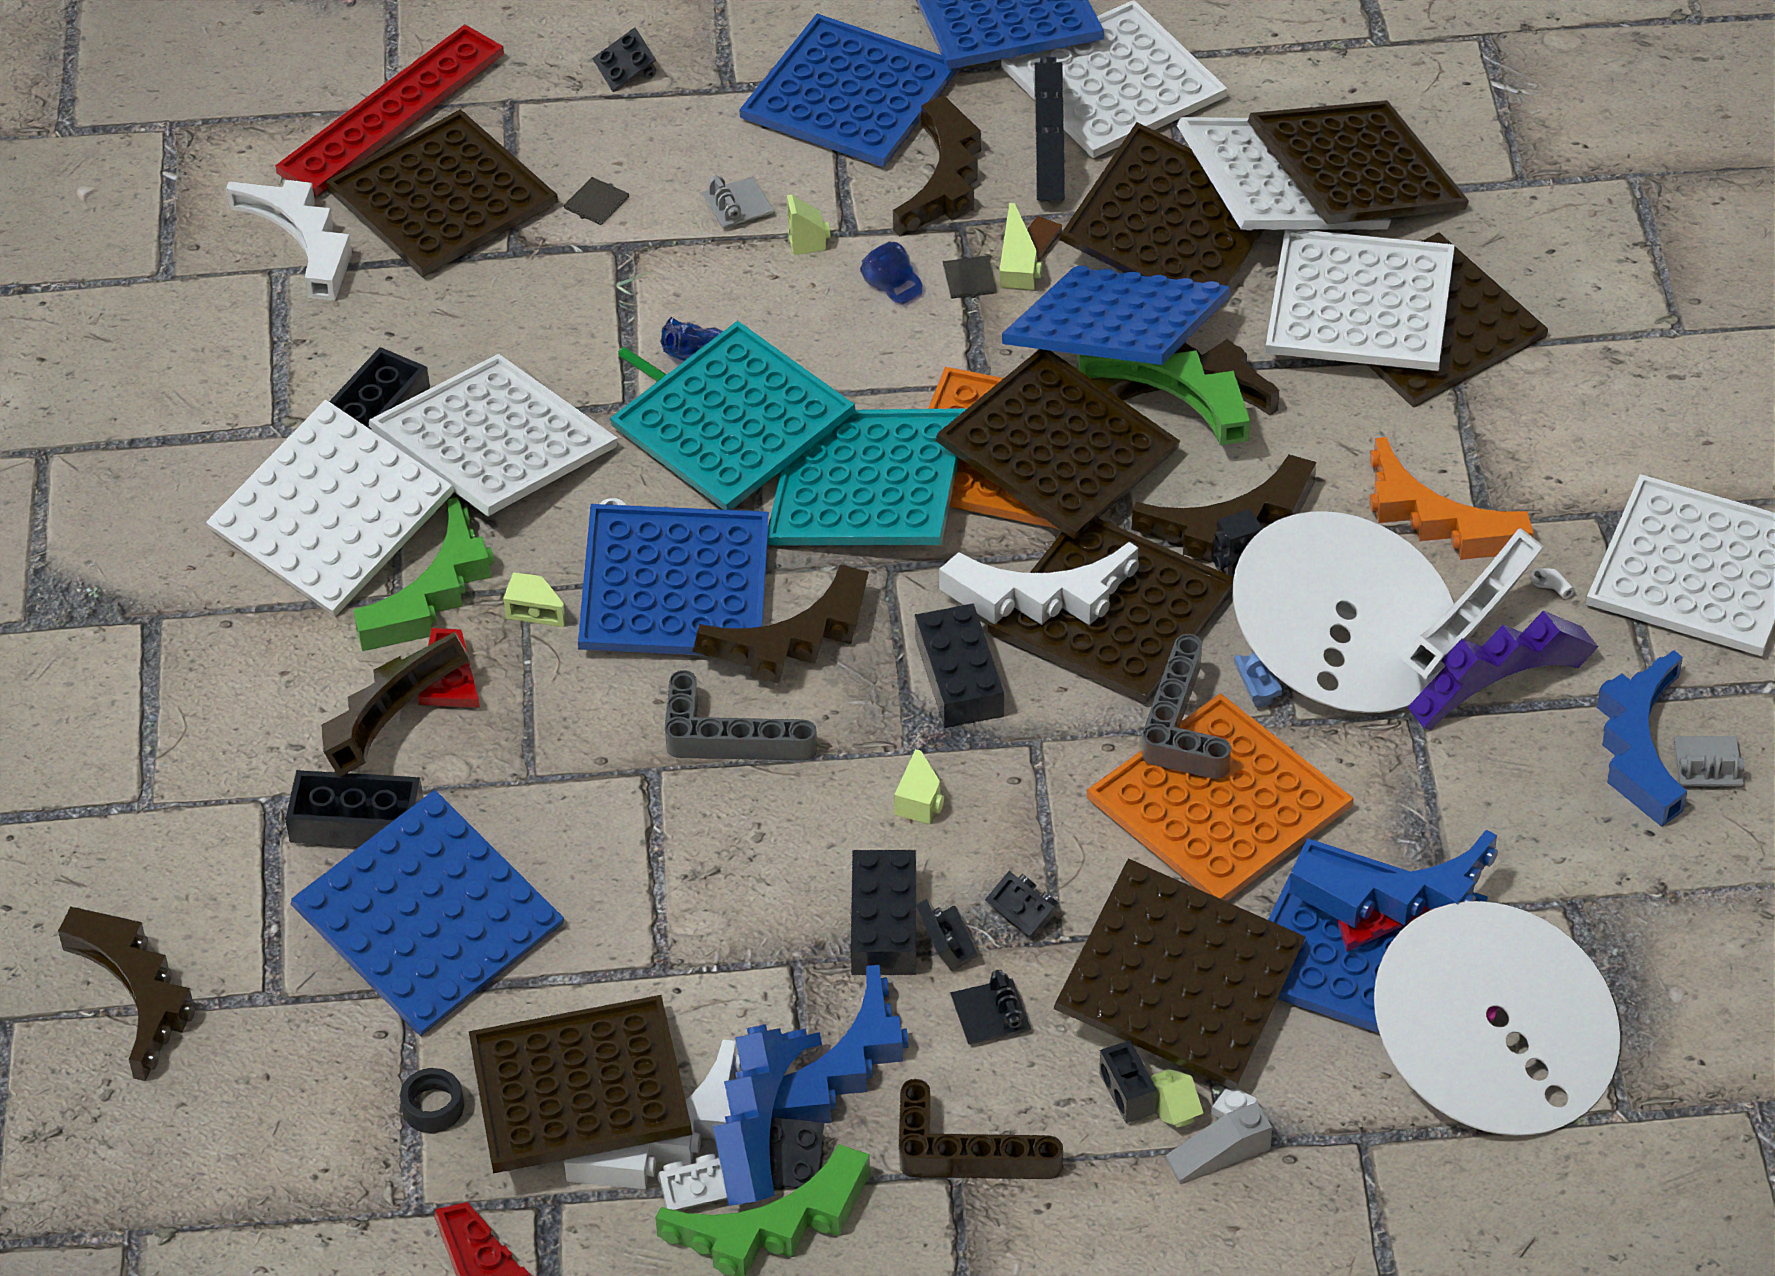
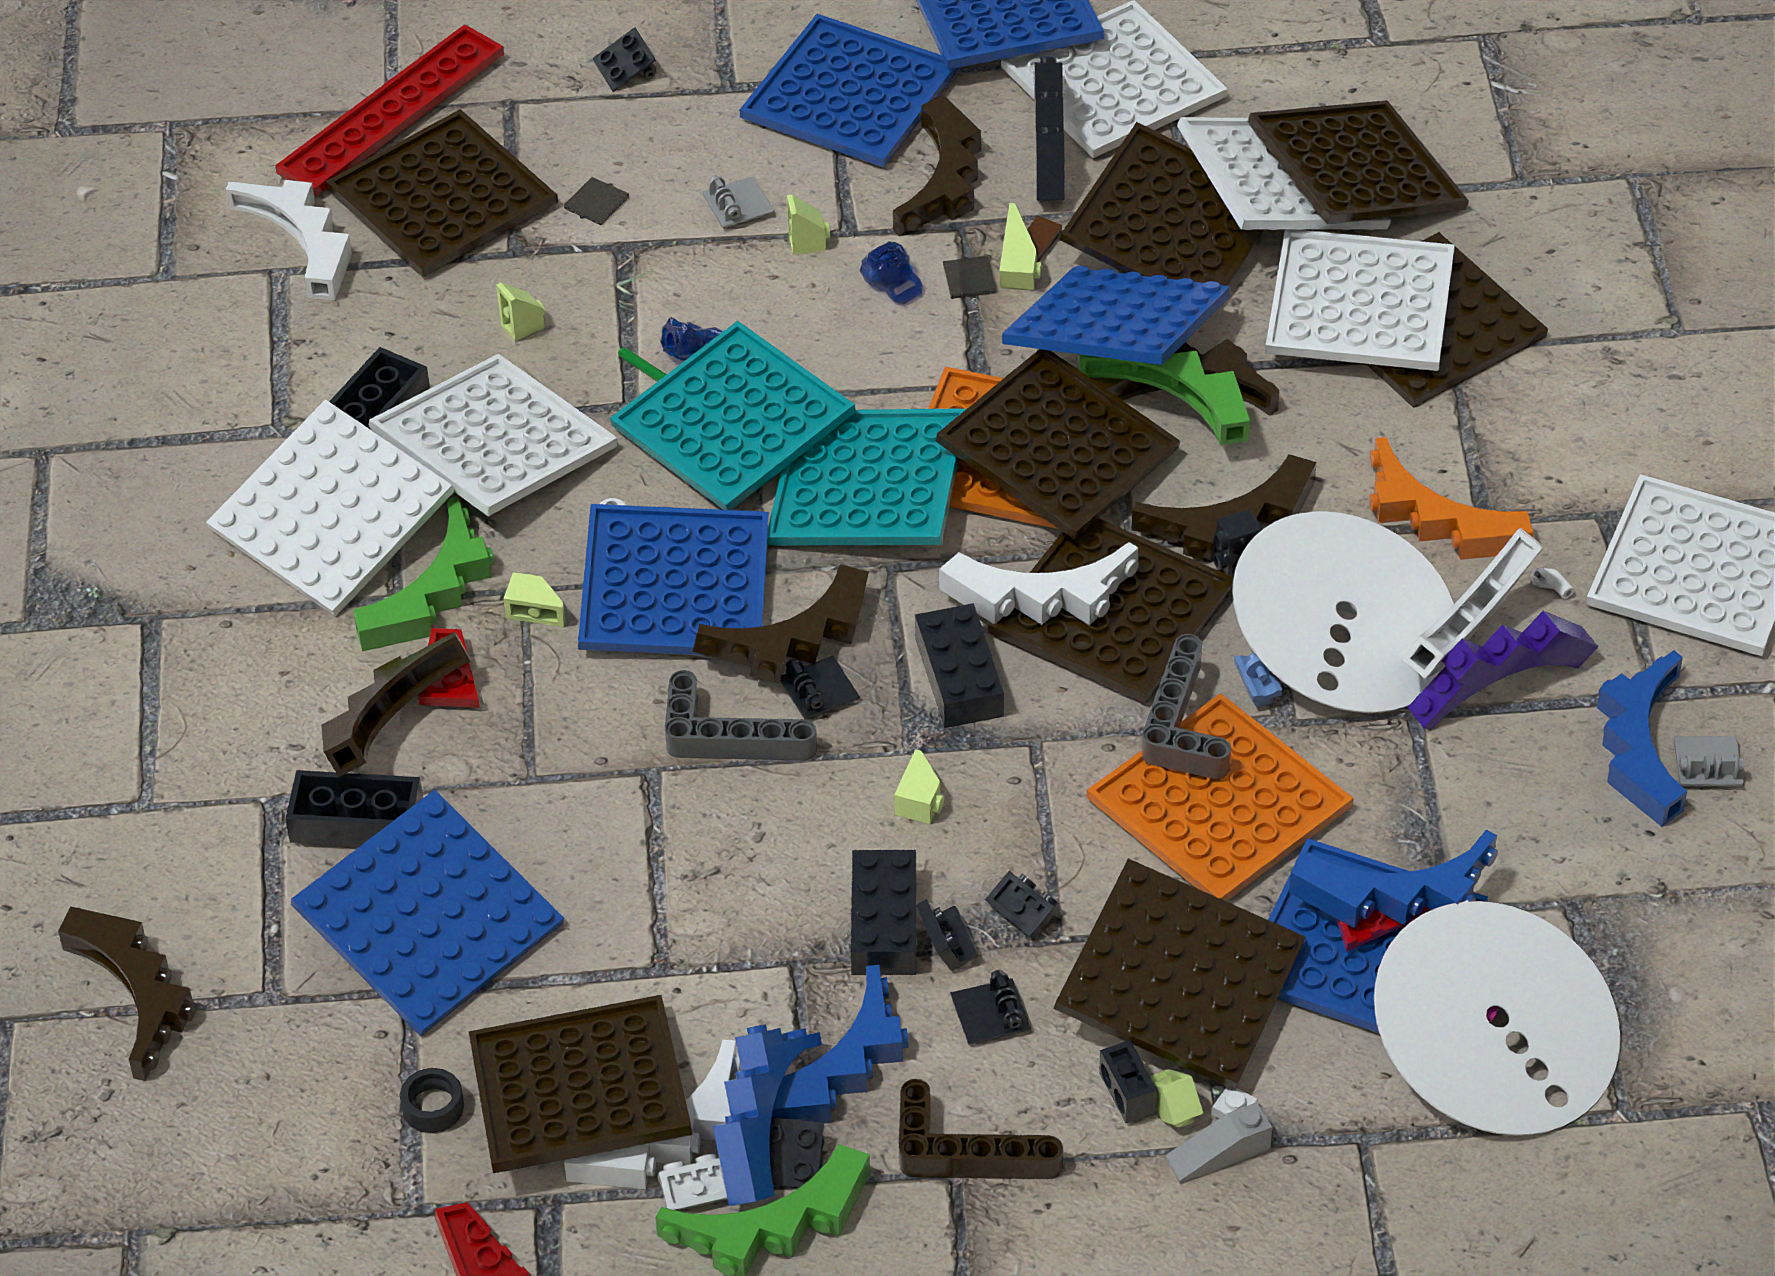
(519, 311): none -> yellowish green slope
(817, 686): none -> black hinge

